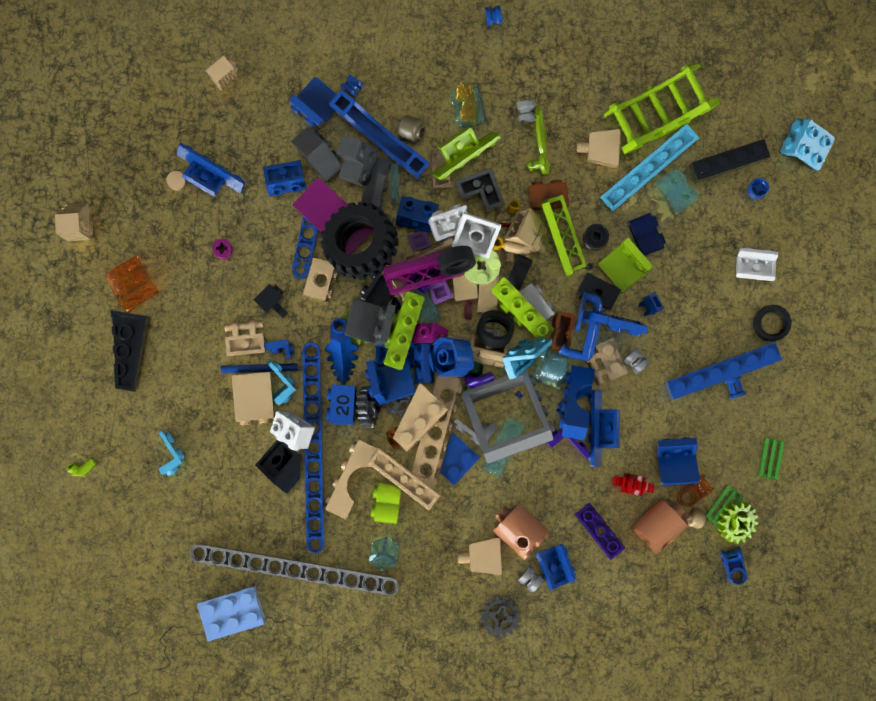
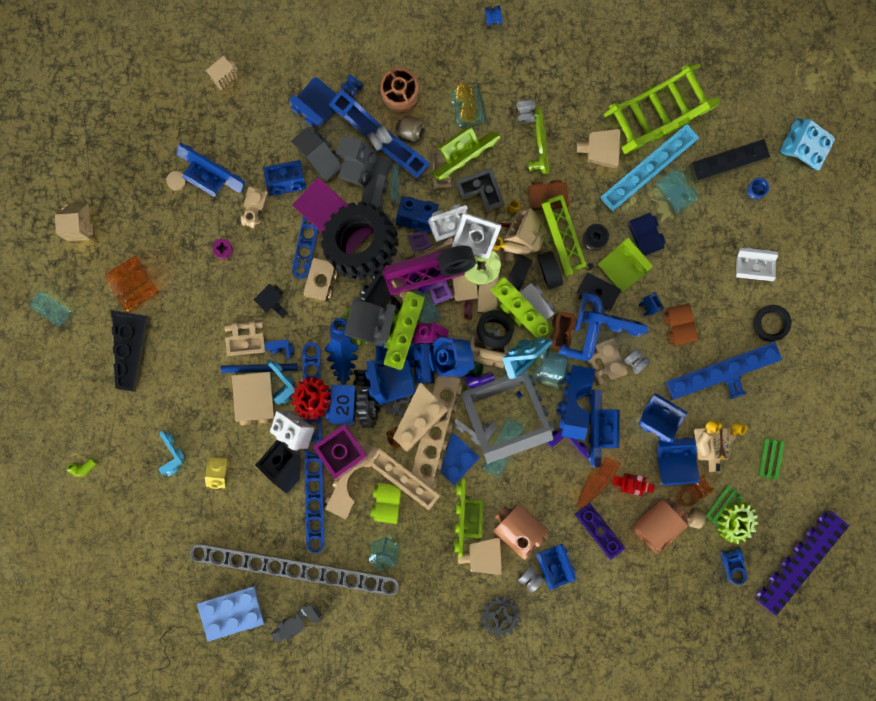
(49, 309): none -> clear light blue tile
(216, 472): none -> light yellow bracket
(254, 203): none -> tan brick
(296, 623): none -> dark grey hips
(309, 397): none -> red gear
(340, 452): none -> magenta brick
(360, 378): none -> black wheel
(381, 136): none -> light grey wheel
(399, 90): none -> nougat cylinder
(470, 518): none -> lime bracket
(550, 269): none -> black tyre
(598, 482): none -> clear orange slope
(662, 418): none -> blue bracket
(681, 325): none -> dark orange brick
(714, 442): none -> tan torso
(801, 562): none -> dark purple brick

